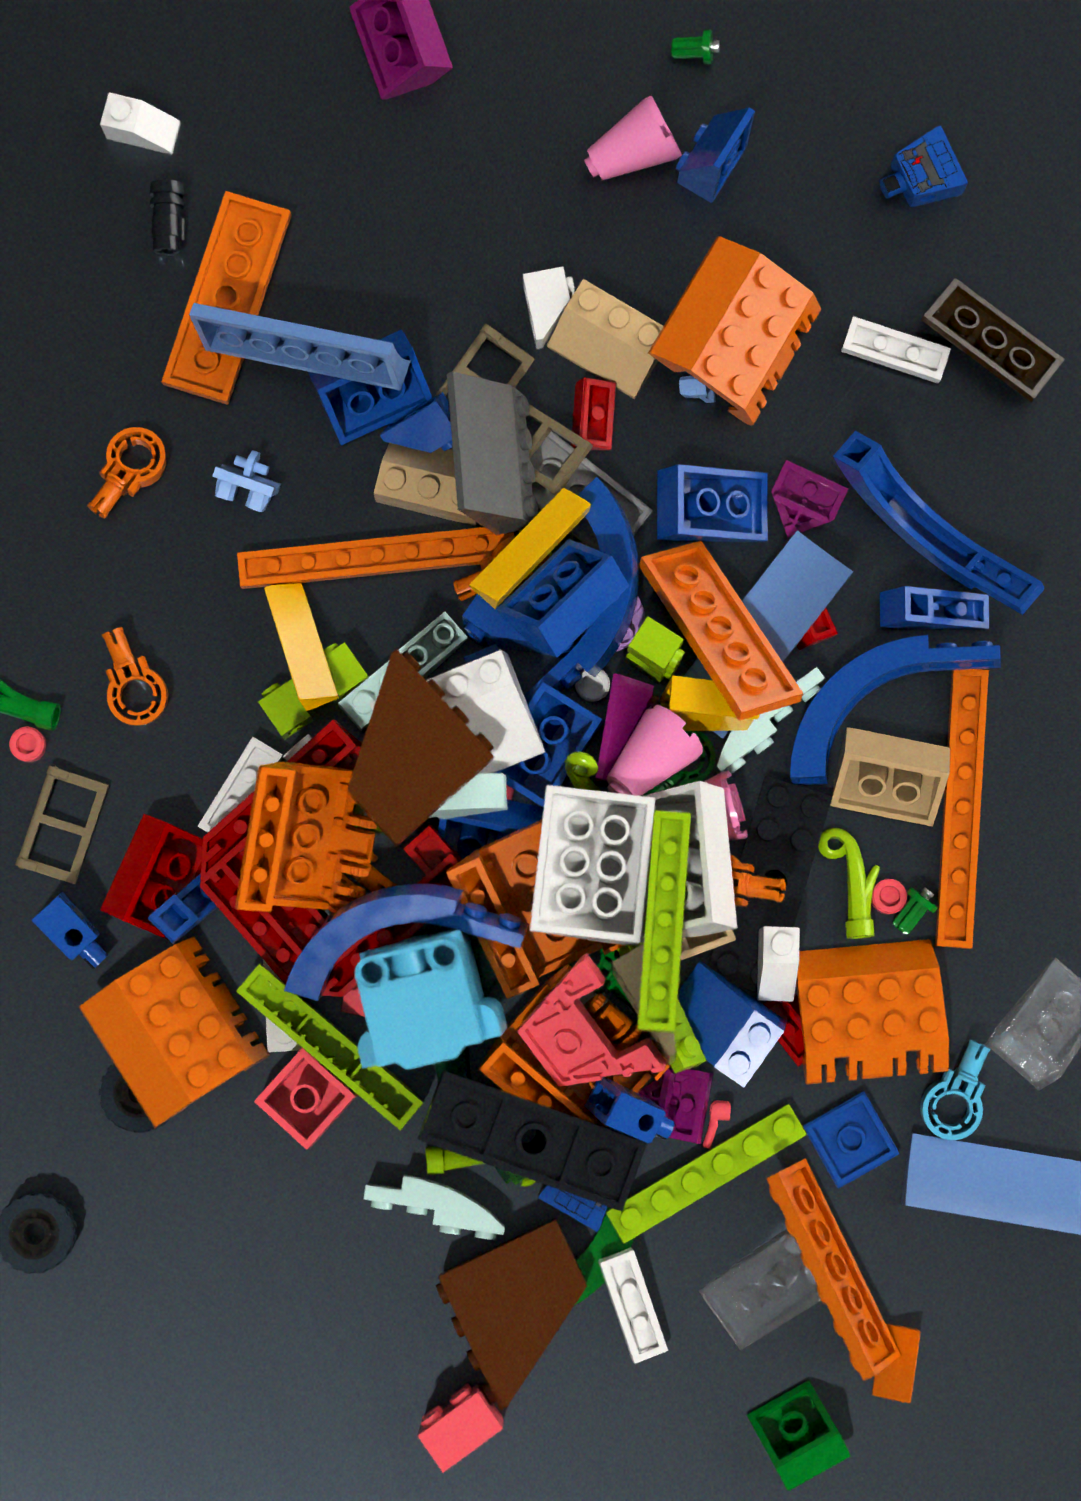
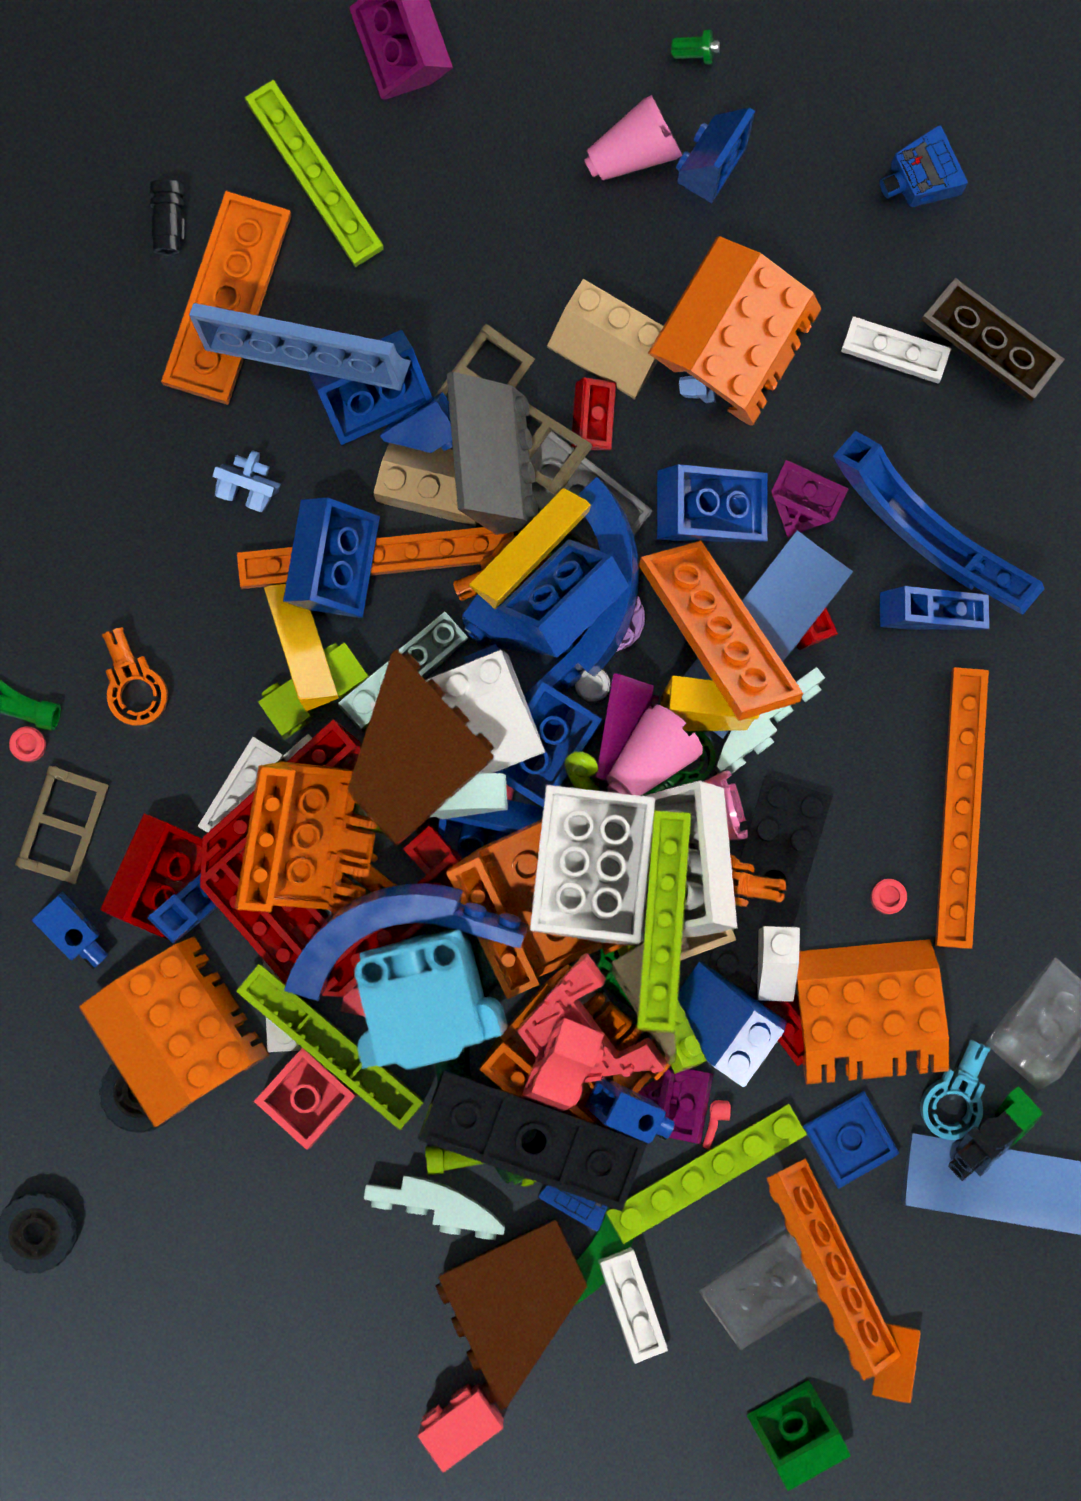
(133, 478): orange pin -> none
(139, 124): white slope -> none
(314, 173): none -> lime plate
(331, 557): none -> blue slope
(546, 297): white slope -> none
(566, 1062): none -> coral brick
(655, 651): lime arch -> none
(858, 885): lime plant -> none
(861, 677): blue arch -> none
(890, 776): tan slope -> none
(914, 910): green piece -> none
(996, 1135): none -> black hips

